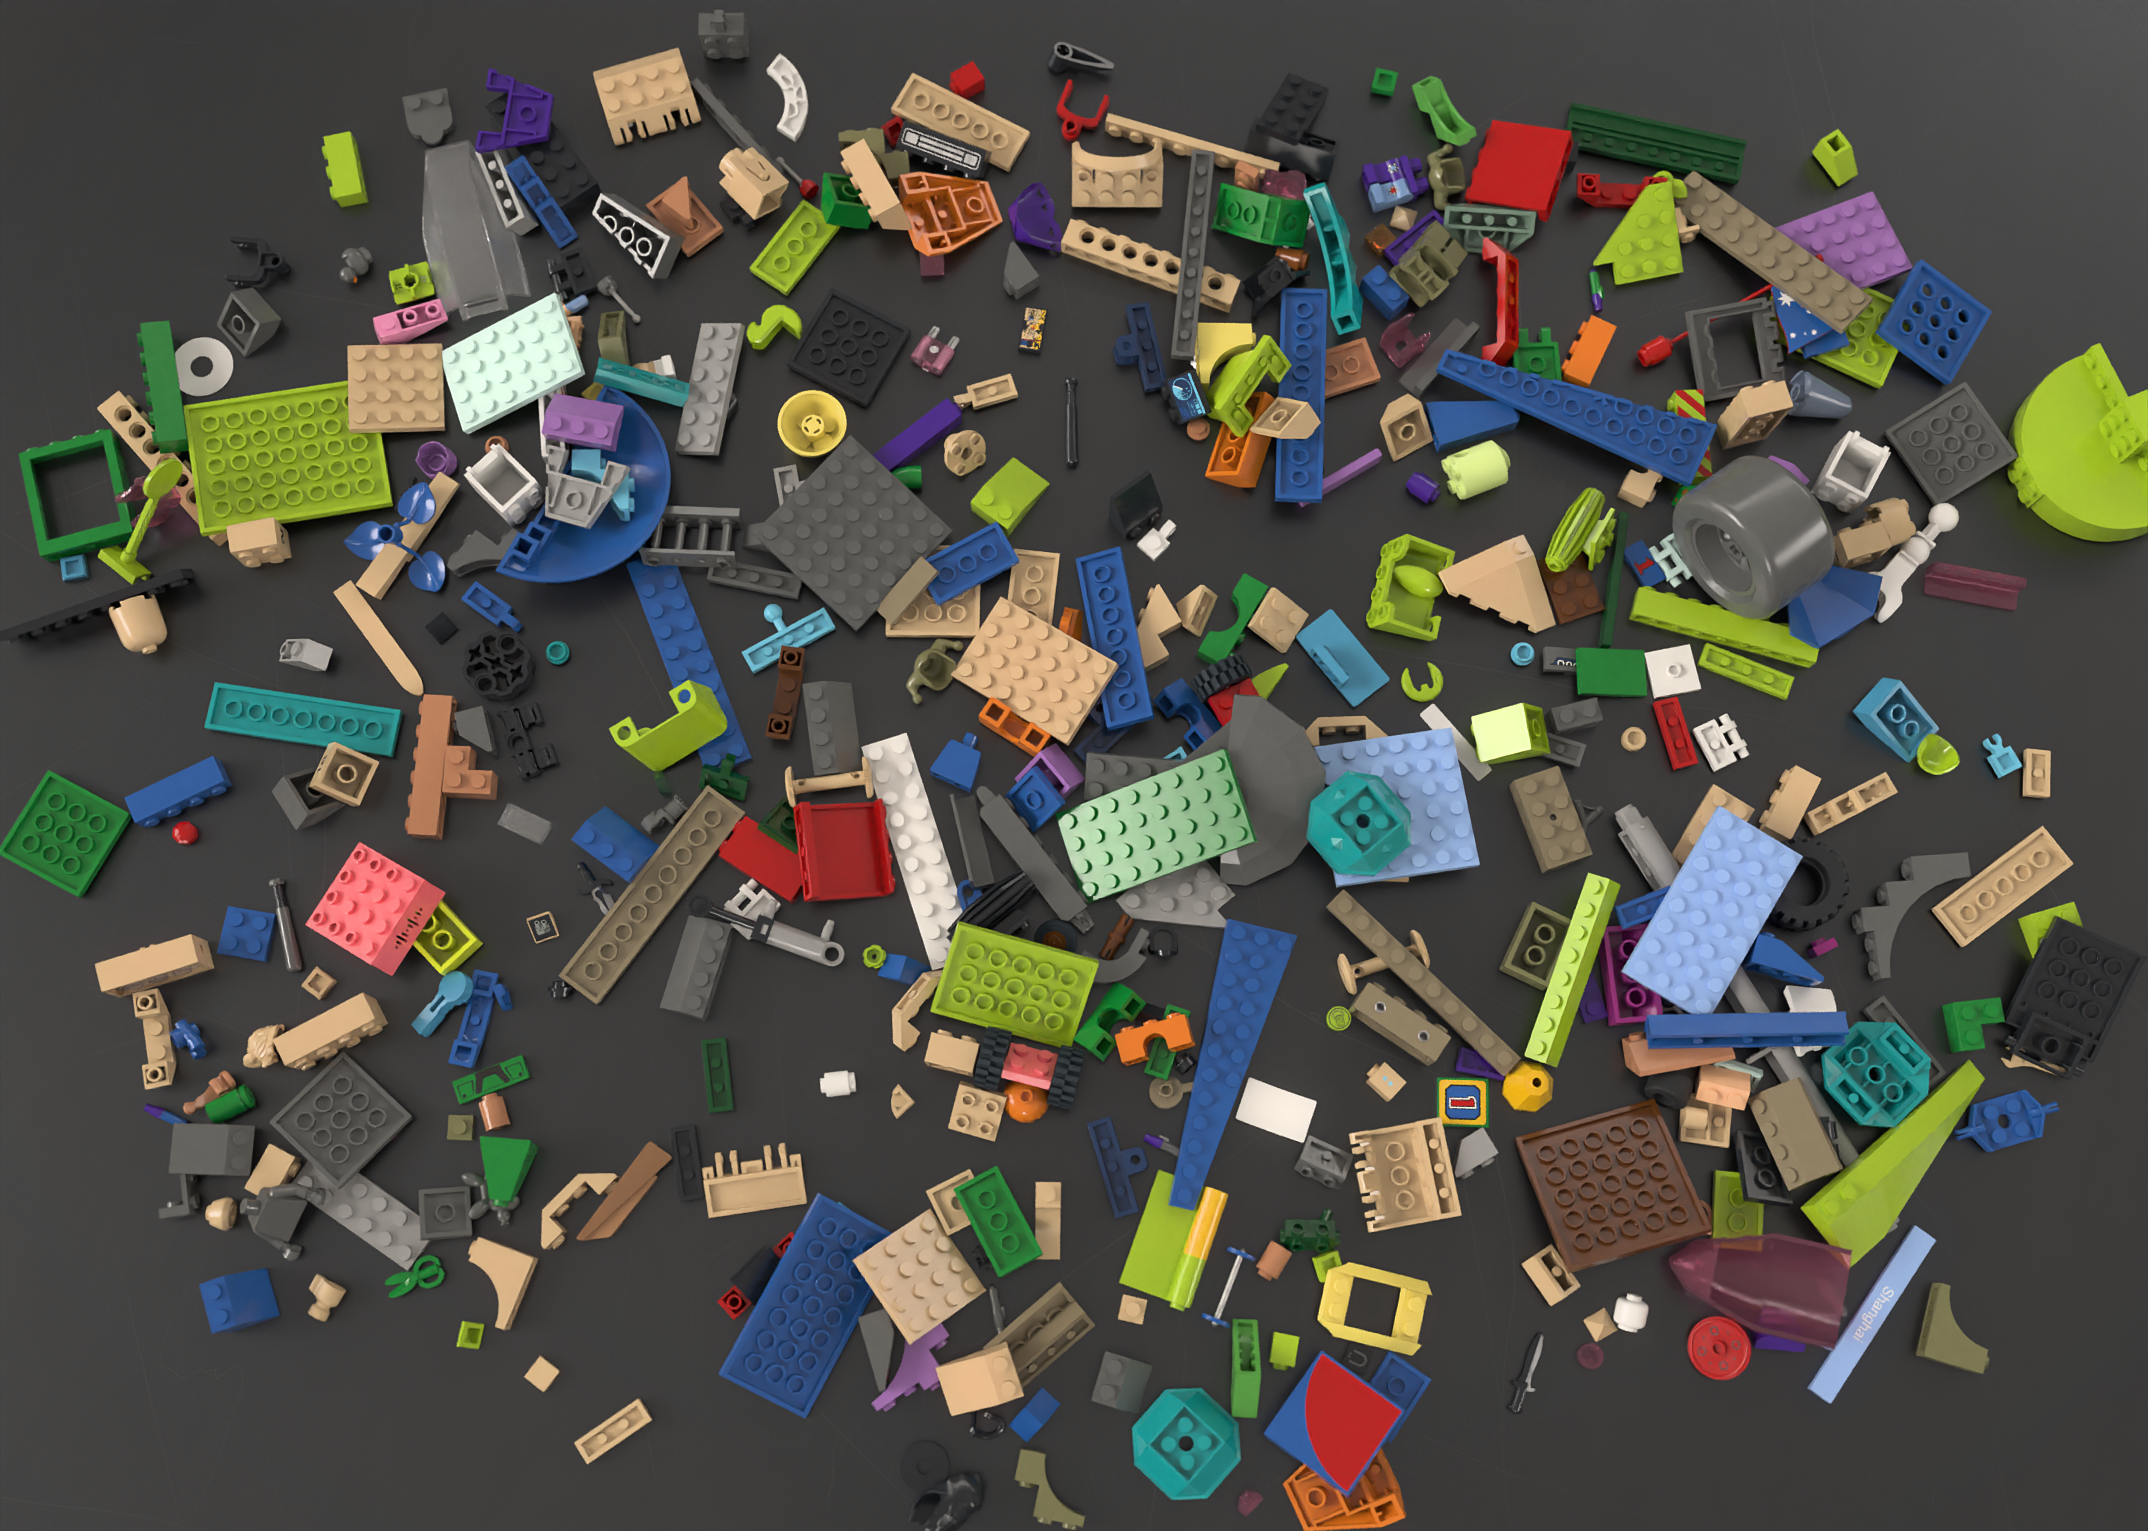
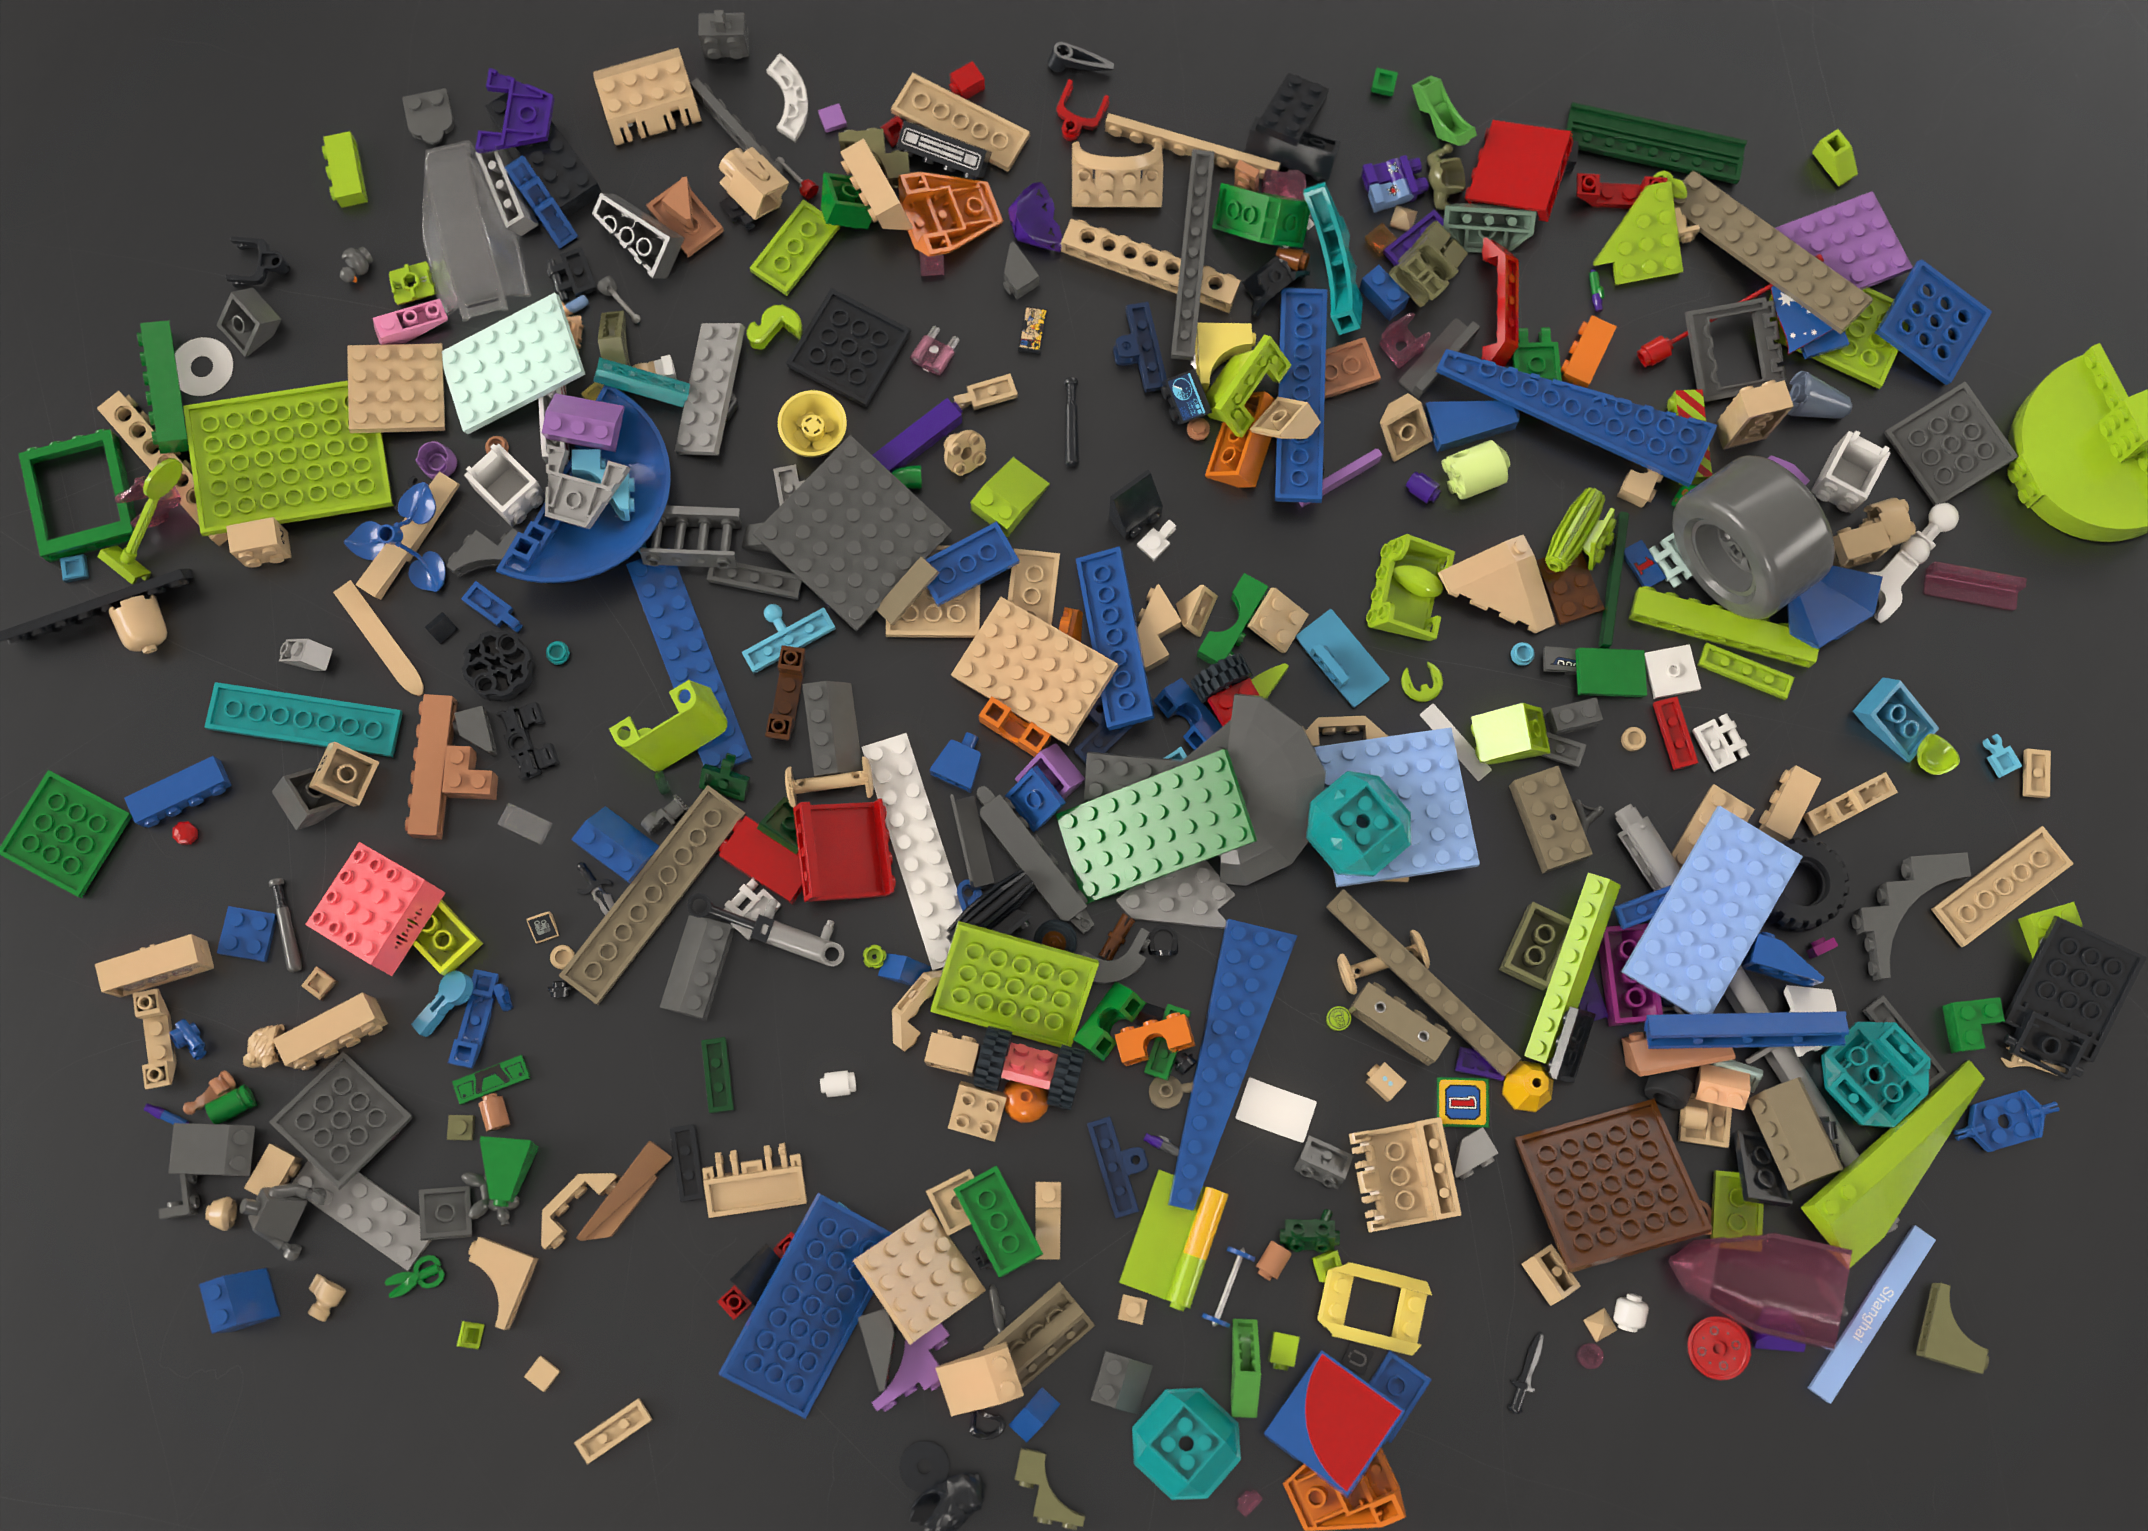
(561, 956): none -> tan tile
(832, 118): none -> medium lavender tile
(900, 1101): tan tile -> none
(933, 668): olive piece -> none
(1571, 1044): none -> black plate

